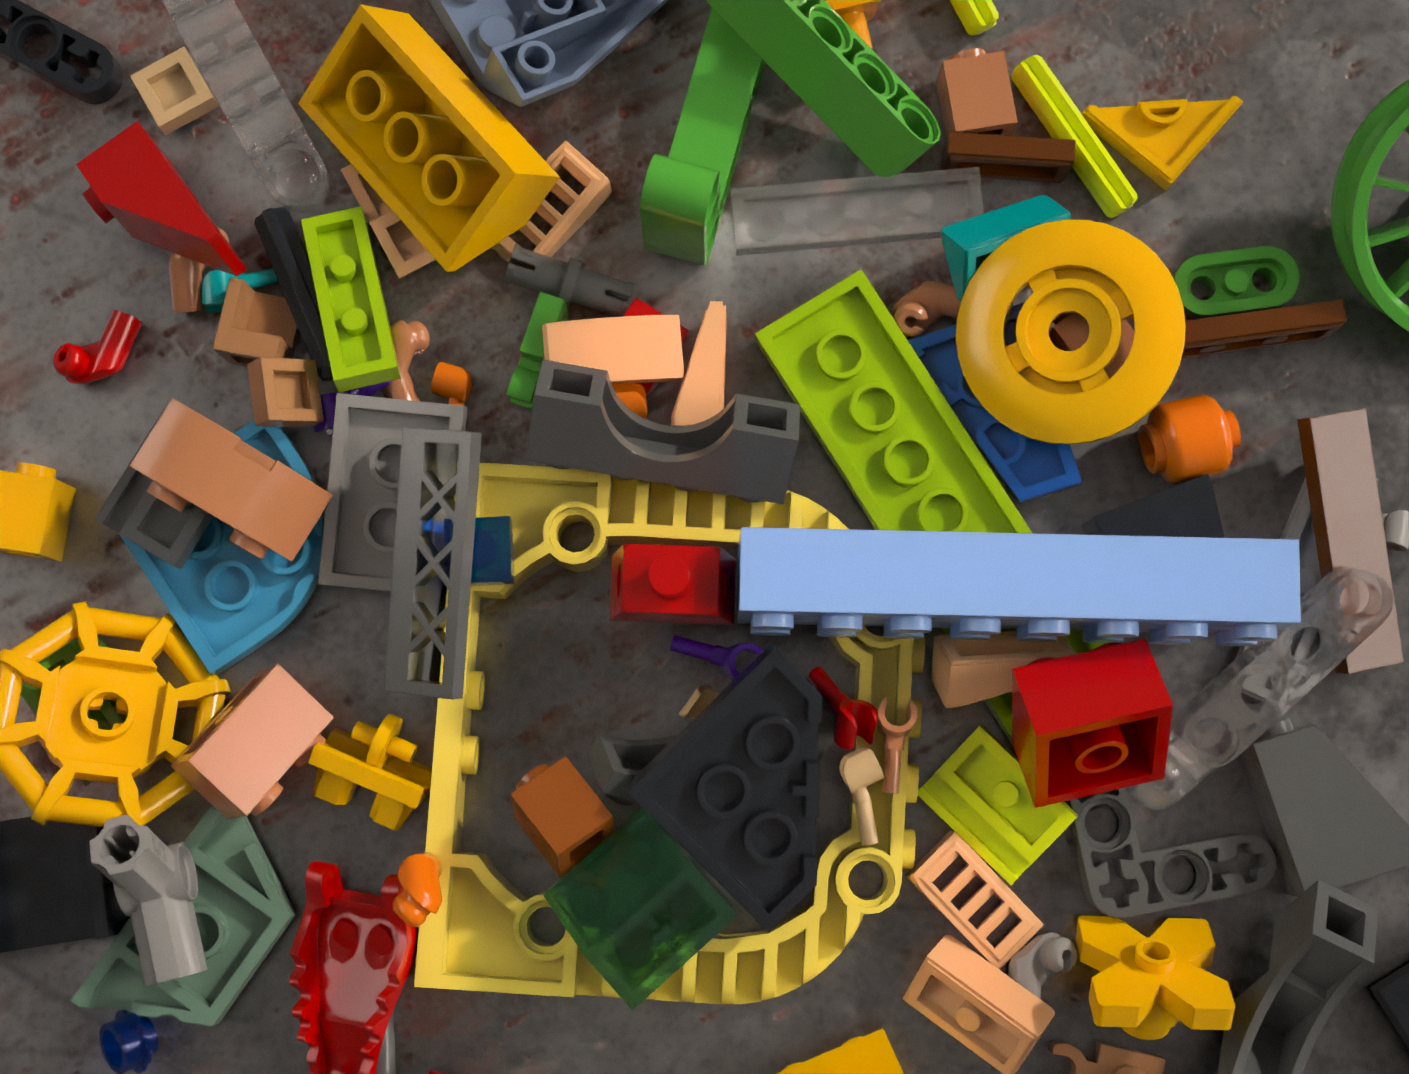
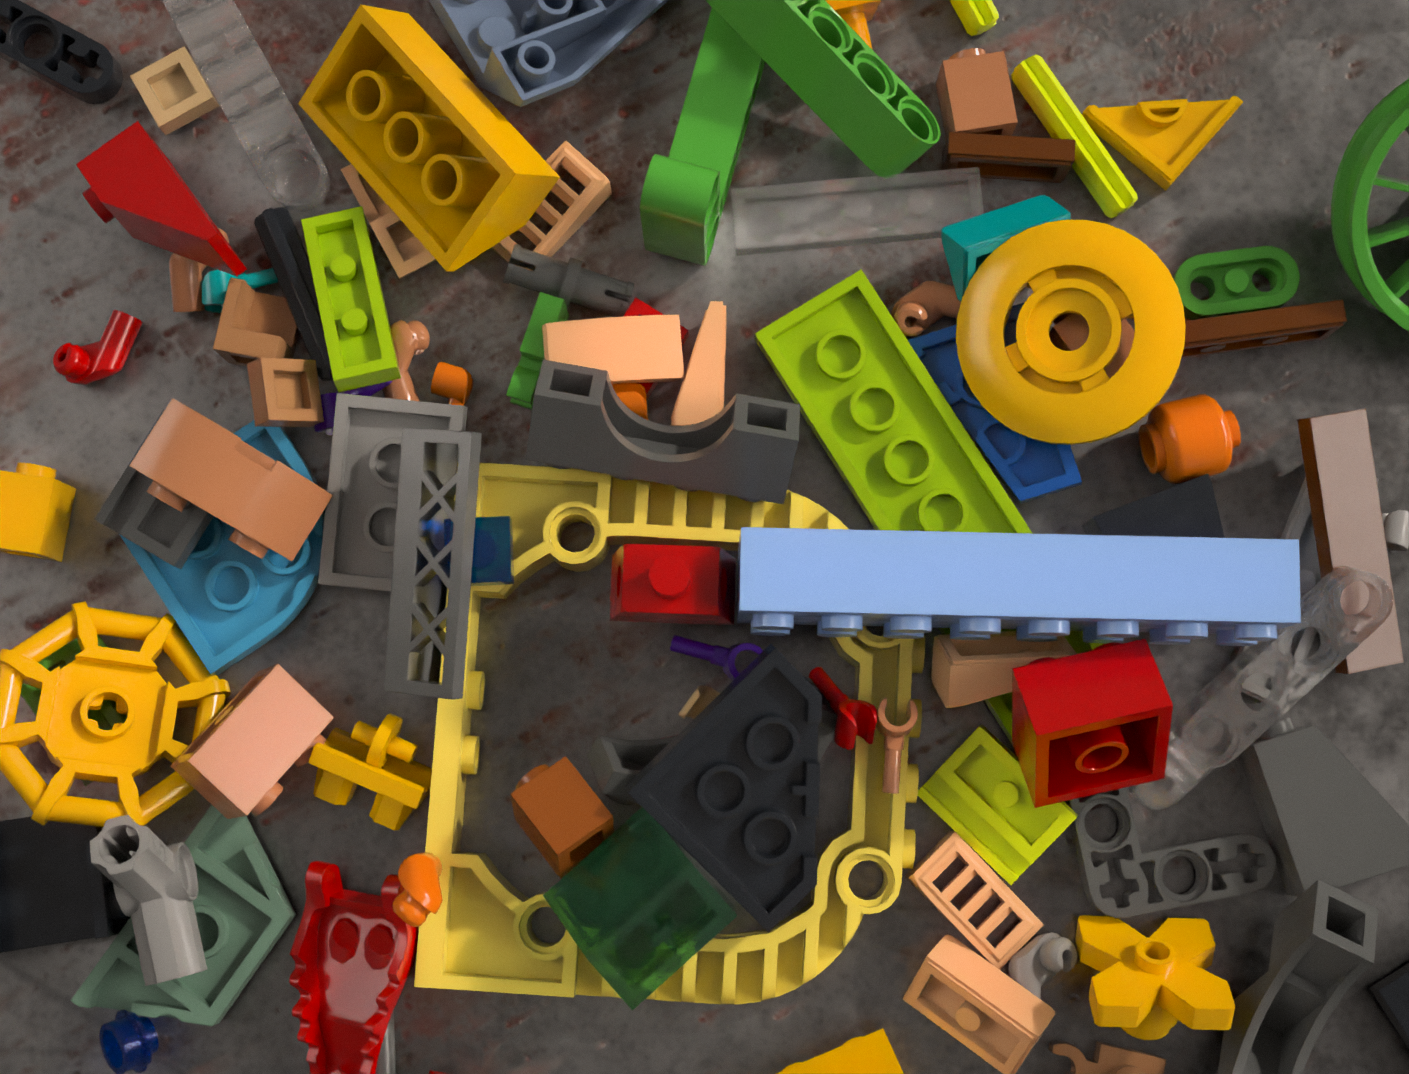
(858, 771): tan hand -> none

